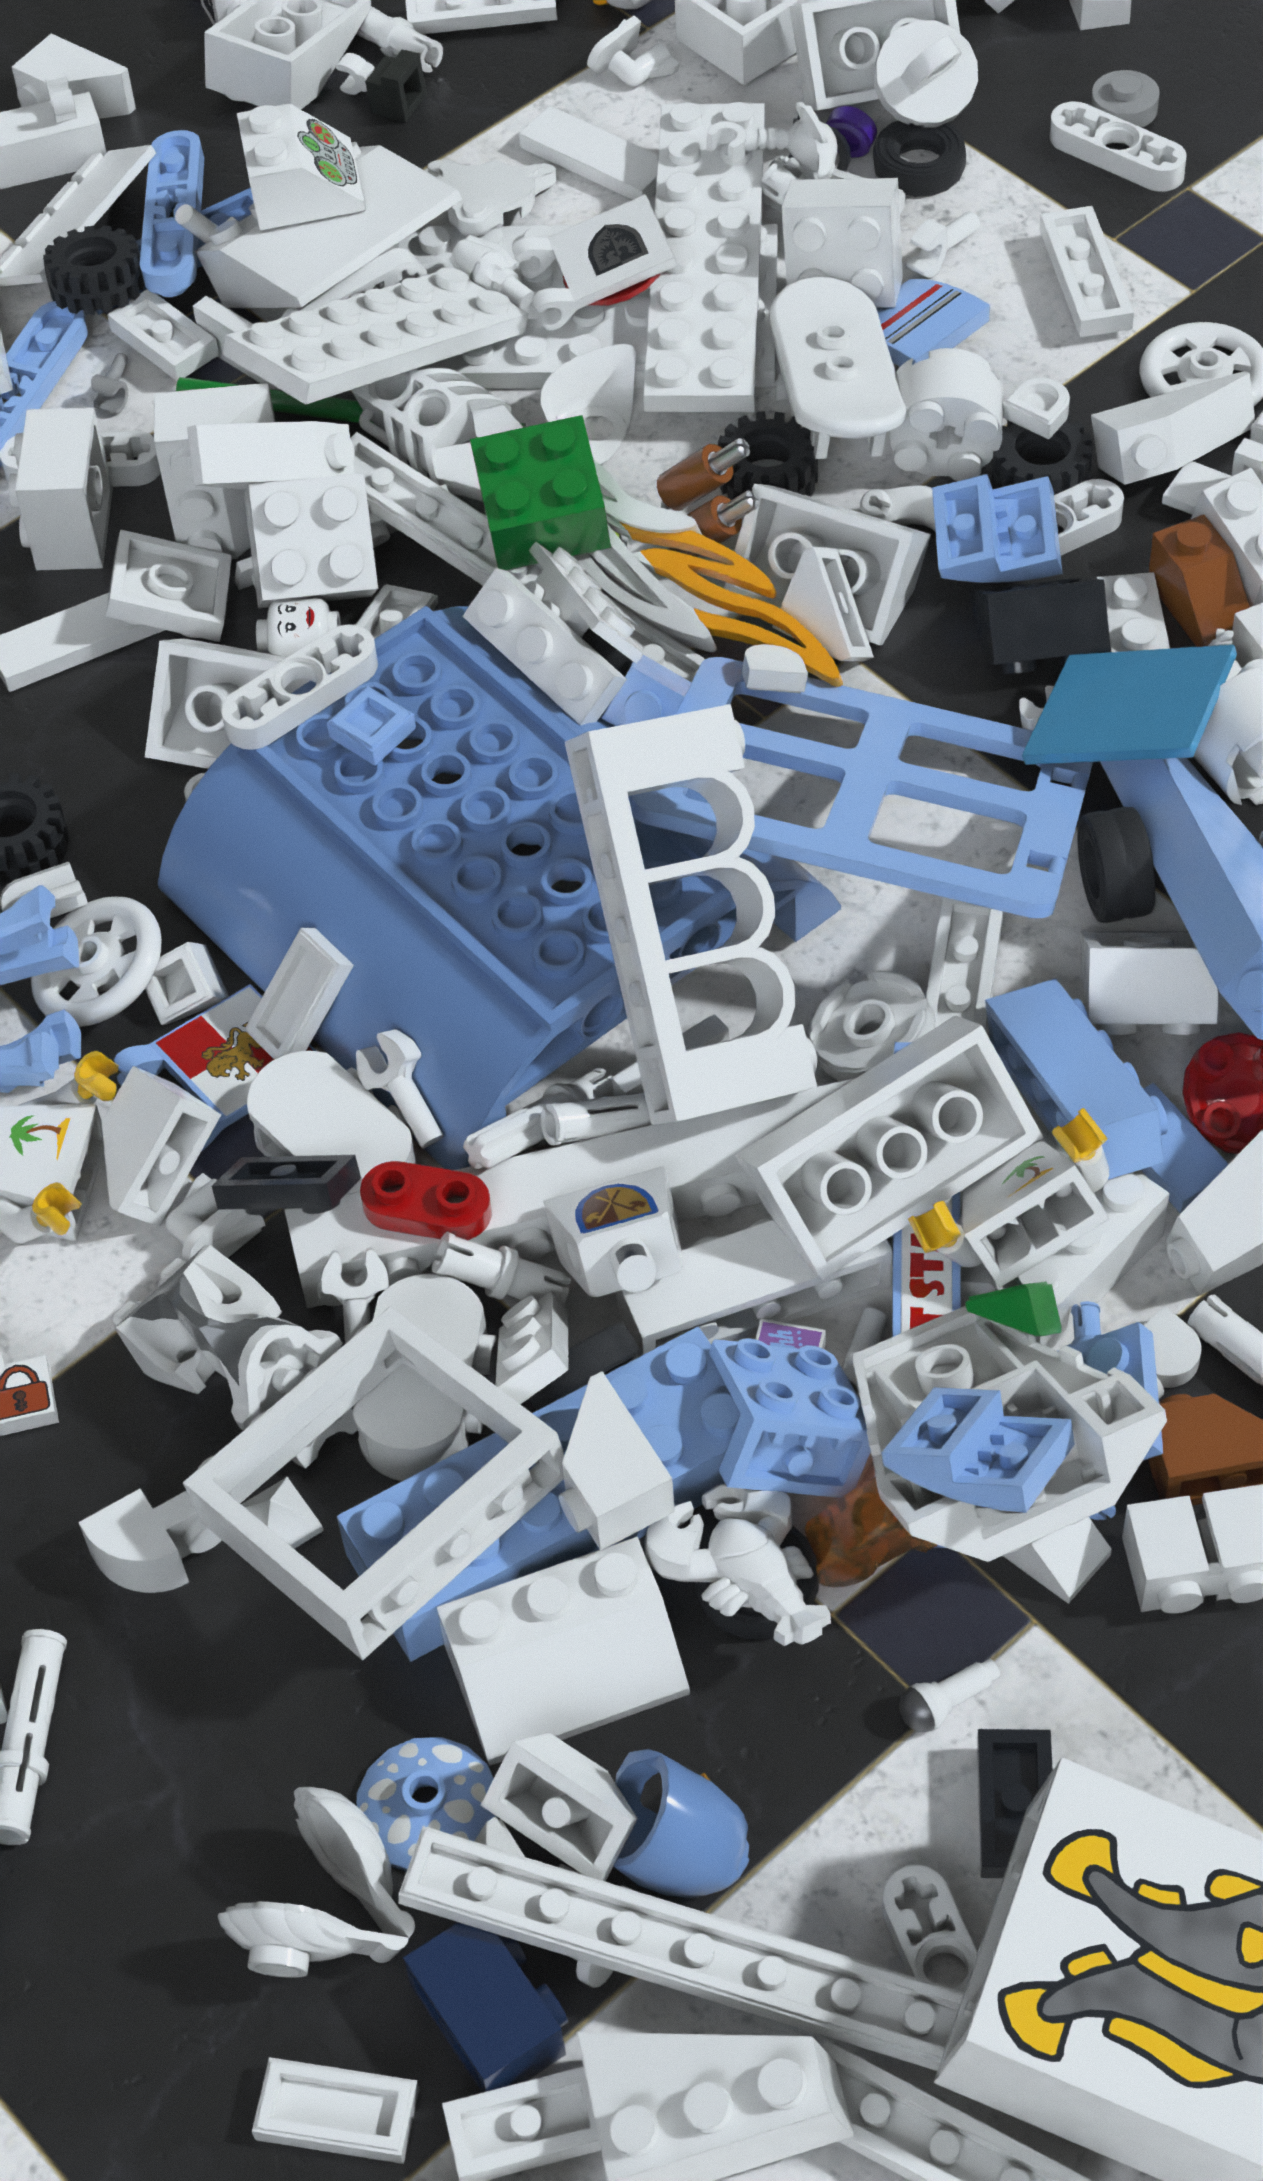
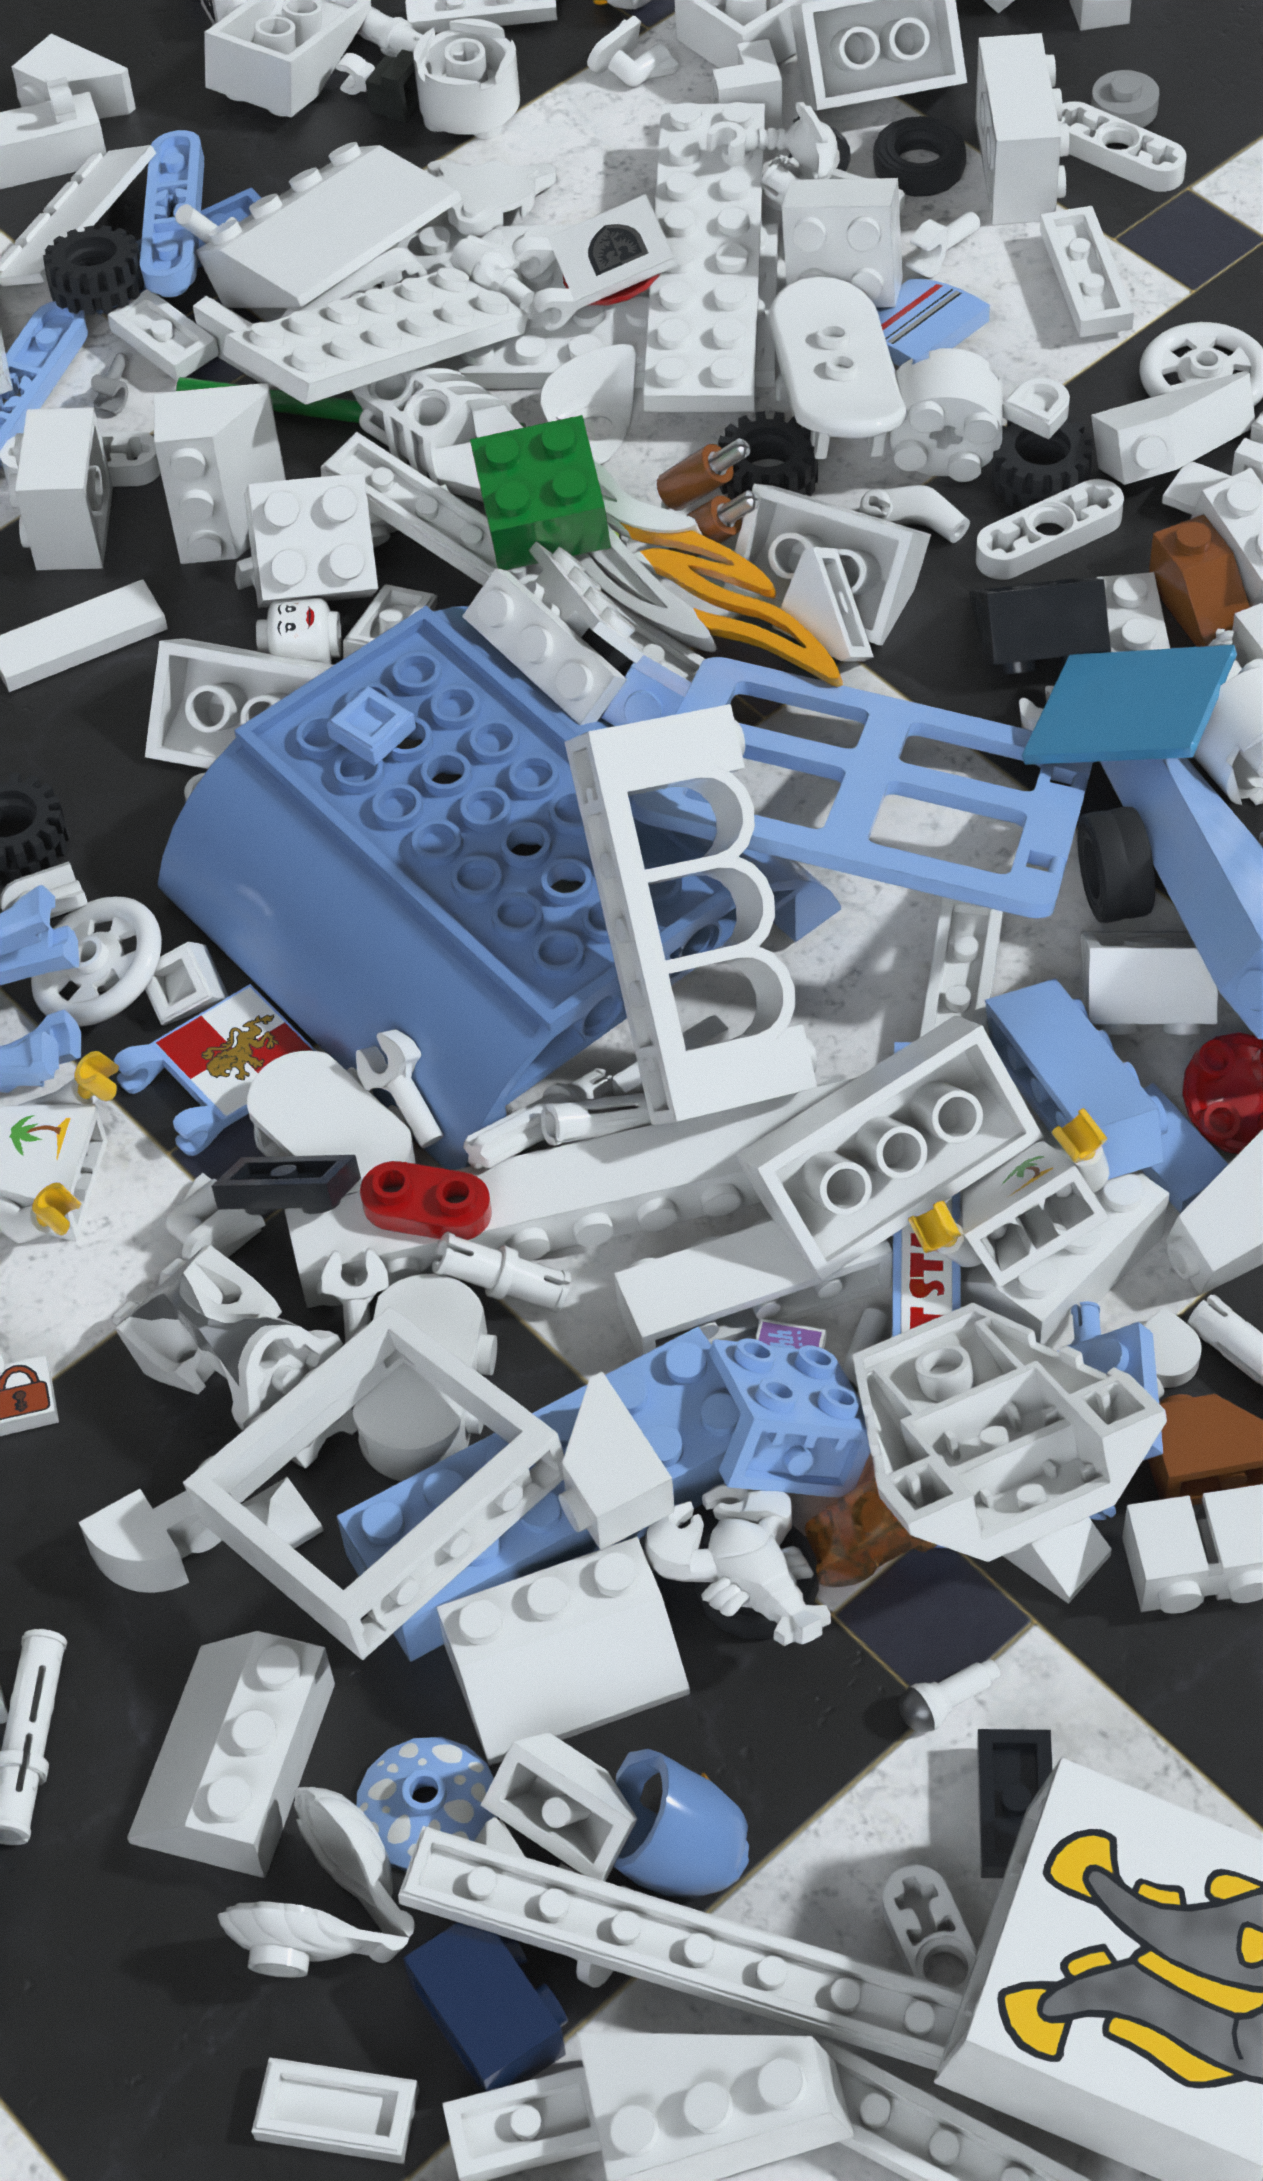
(152, 1144): white slope -> none
(169, 586): white plate -> none
(236, 1752): none -> white slope
(268, 452): white slope -> none
(289, 710): white beam -> none
(297, 167): white slope -> none
(299, 994): white tile -> none
(467, 78): none -> white brick
(532, 1346): white plate -> none
(591, 153): white tile -> none
(597, 1353): black tyre -> none
(617, 1233): white torso -> none
(752, 81): none -> white piece
(774, 669): white tile -> none
(850, 1007): white tile -> none
(855, 127): dark purple tile -> none
(925, 73): white tile -> none
(974, 1453): light blue slope -> none
(996, 532): light blue slope -> none
(1020, 128): none -> white brick
(1021, 1307): green slope -> none

